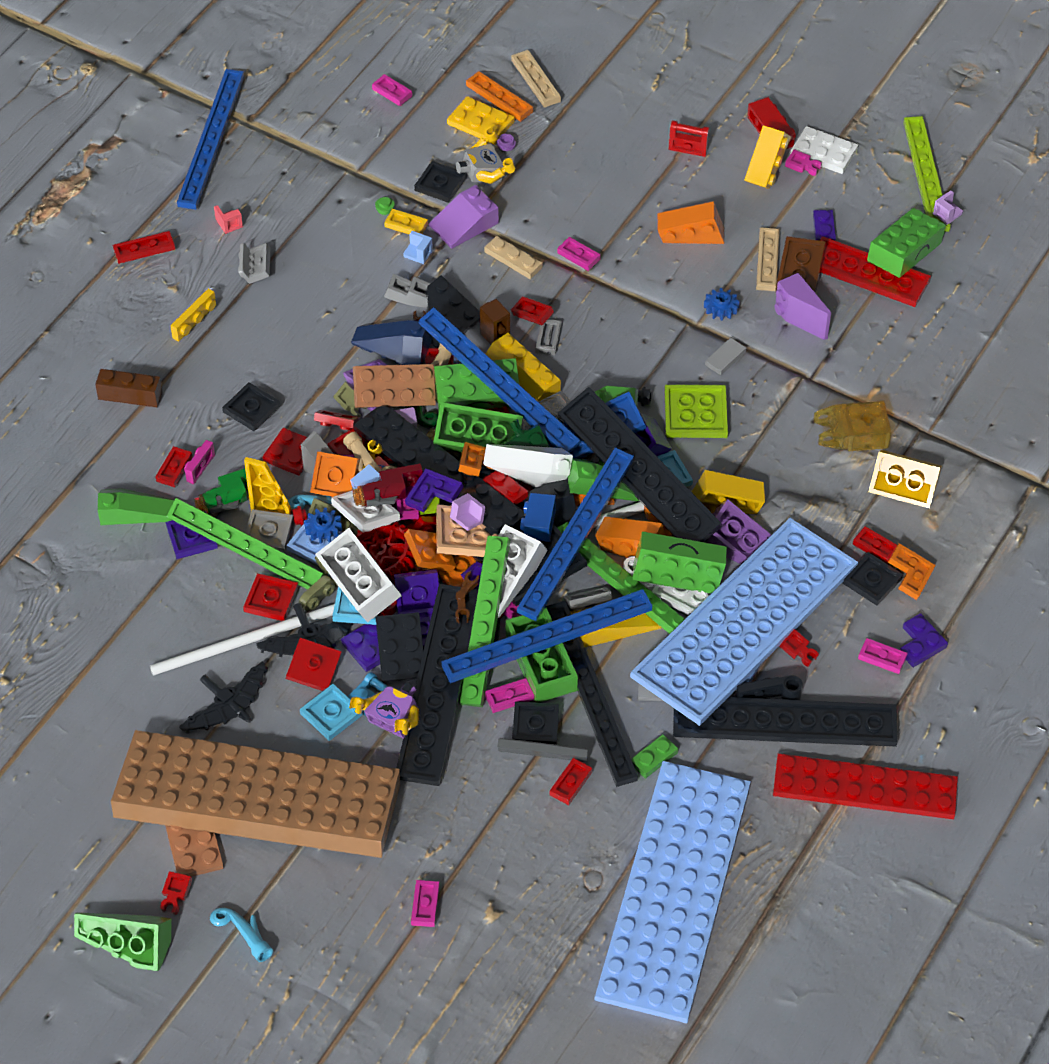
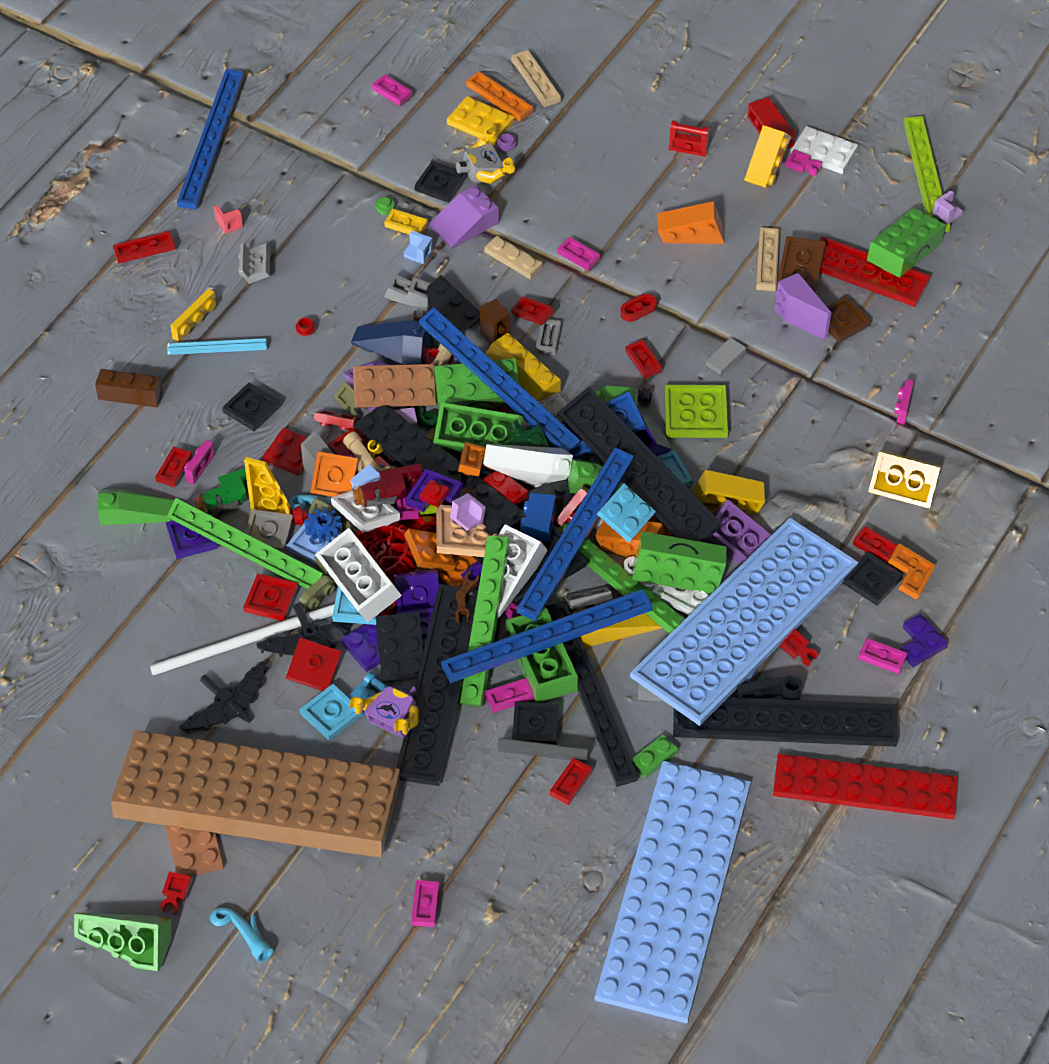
(217, 346): none -> medium azure axle
(305, 326): none -> red plate
(434, 493): none -> red plate
(568, 511): none -> plate
(626, 512): none -> medium azure plate
(635, 308): none -> red plate
(643, 359): none -> red plate
(721, 304): blue gear -> none
(824, 224): dark purple plate -> none
(846, 319): none -> reddish brown plate
(855, 426): clear yellow brick -> none
(905, 395): none -> dark pink plate

